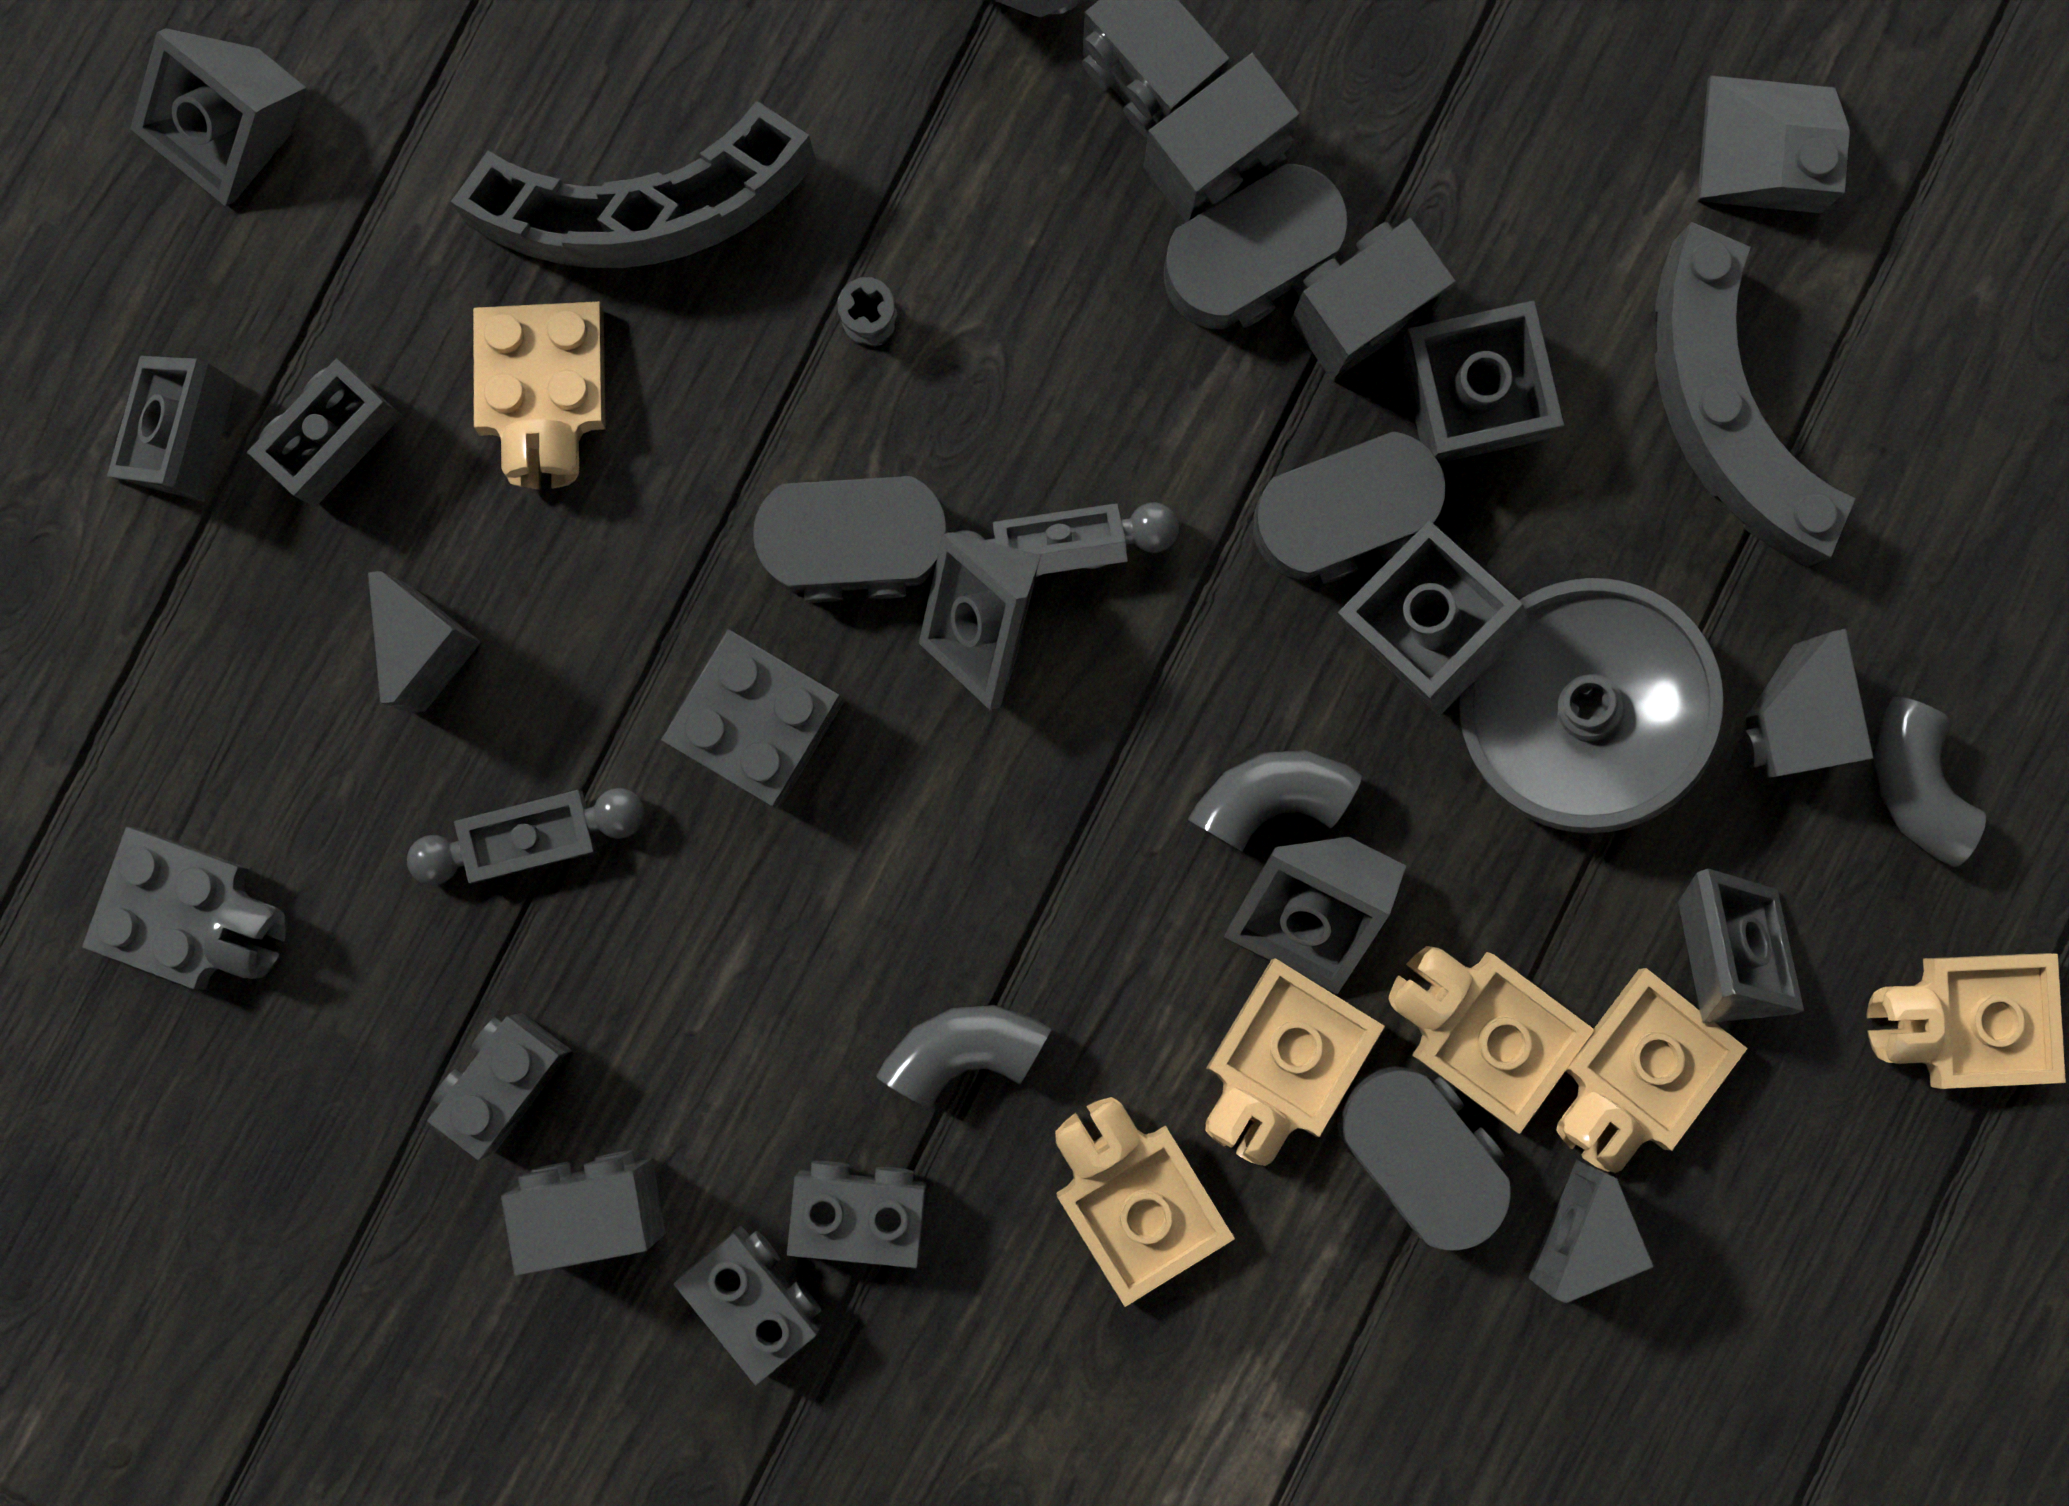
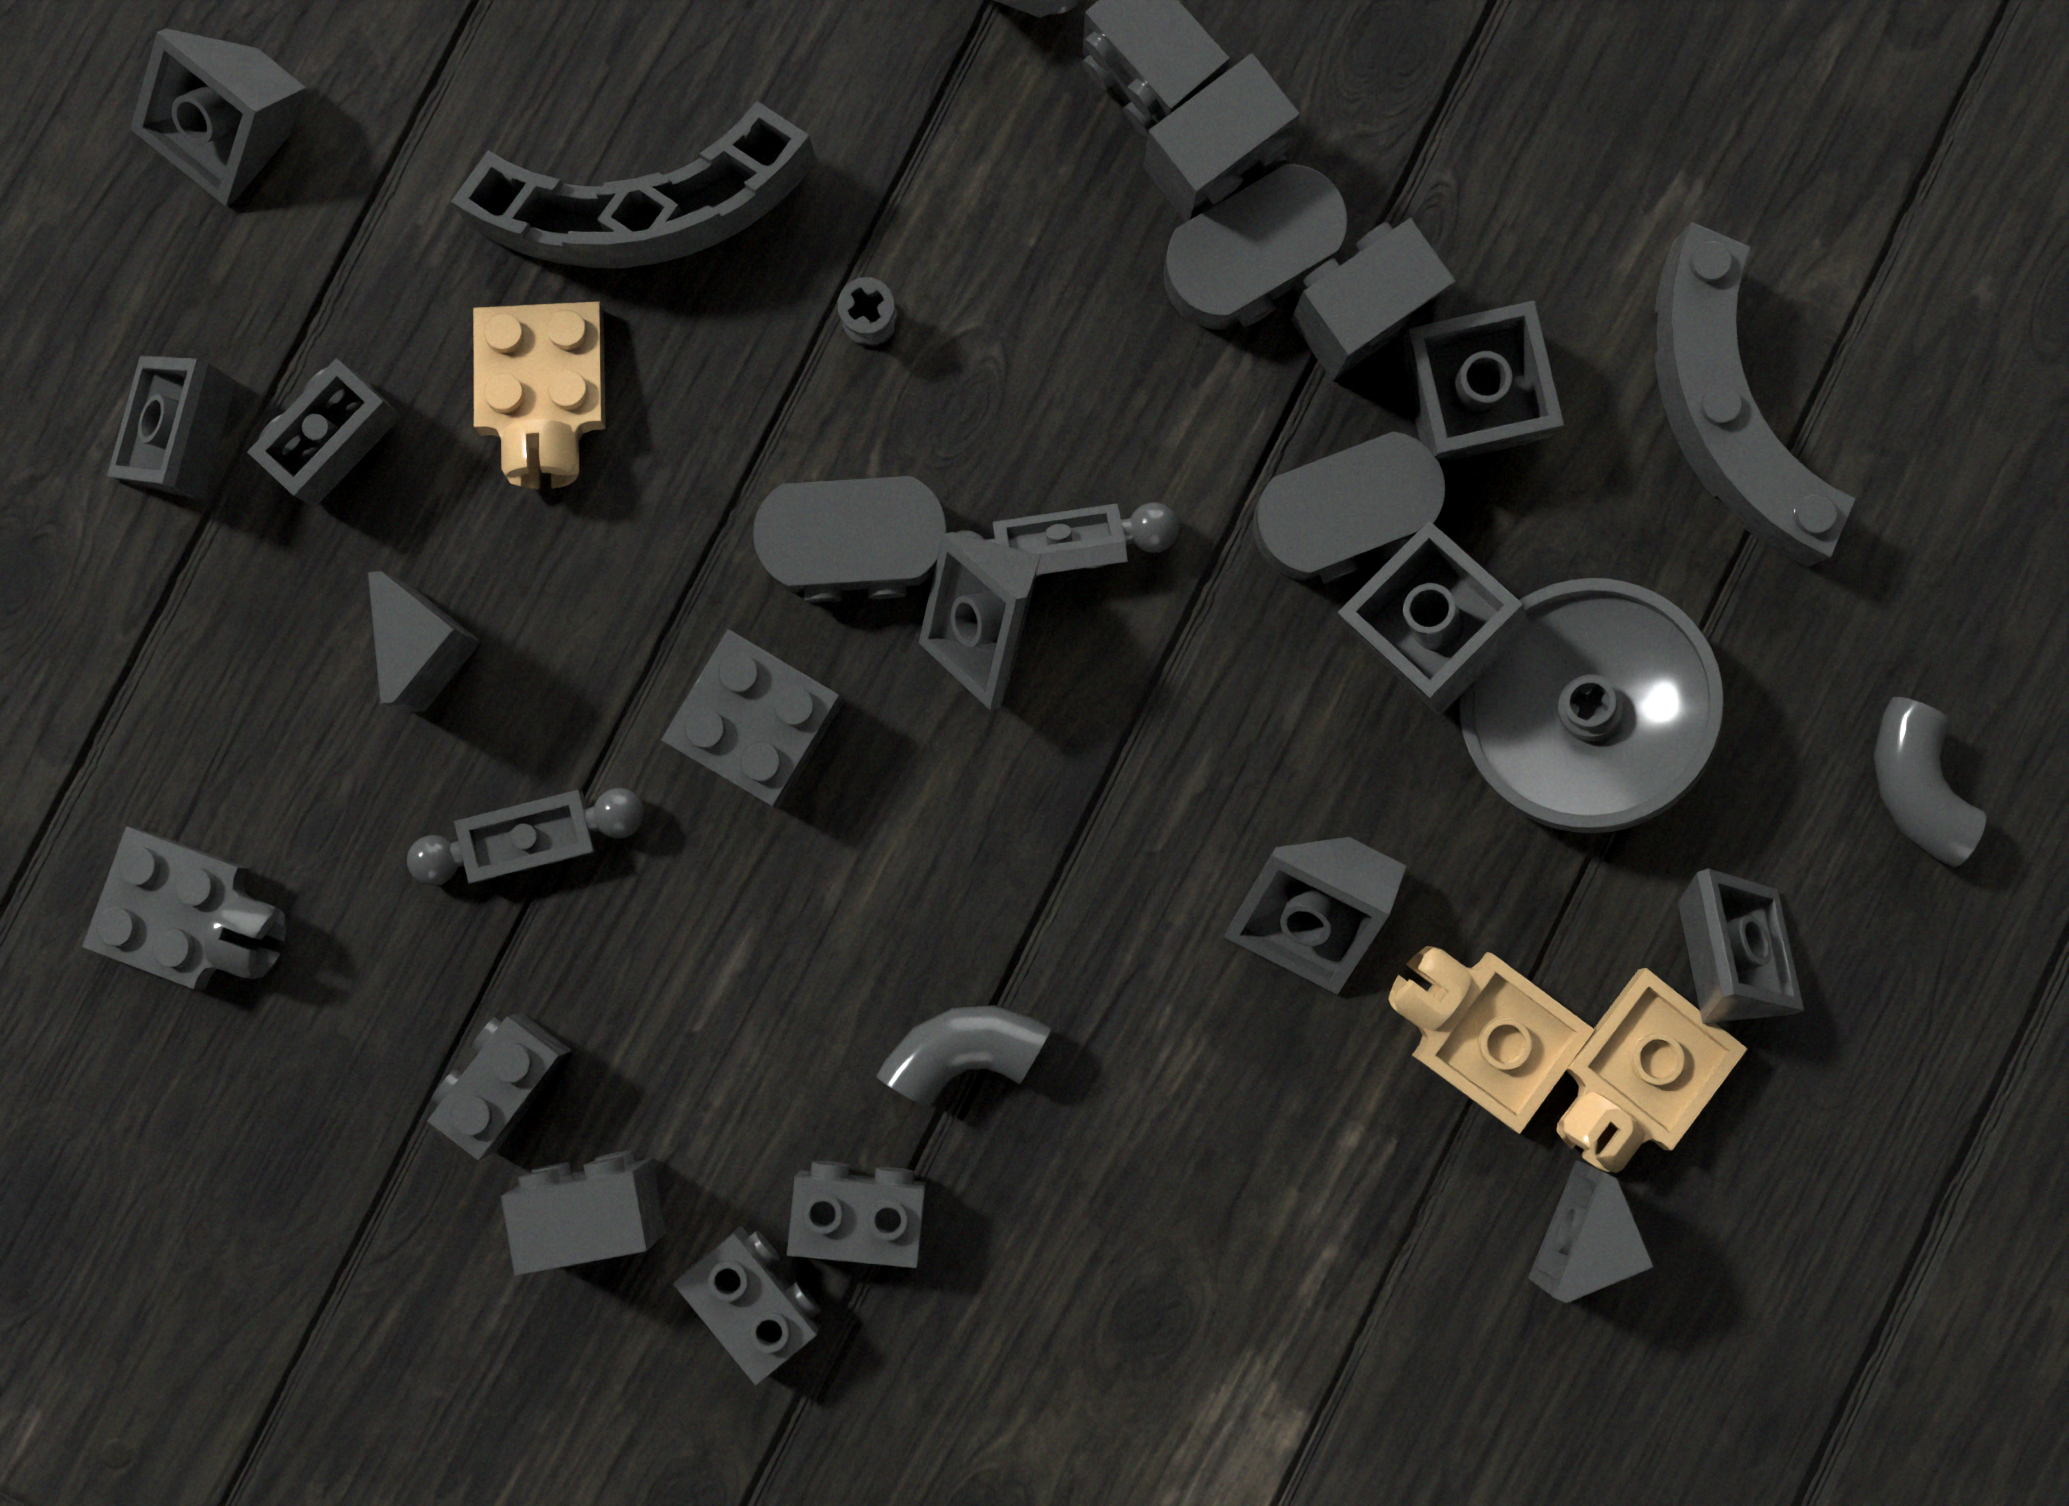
(1136, 1201): tan plate -> none
(1275, 786): dark grey cylinder -> none
(1286, 1062): tan plate -> none
(1425, 1156): dark grey brick -> none
(1773, 145): dark grey slope -> none
(1808, 712): dark grey slope -> none
(1976, 1021): tan plate -> none

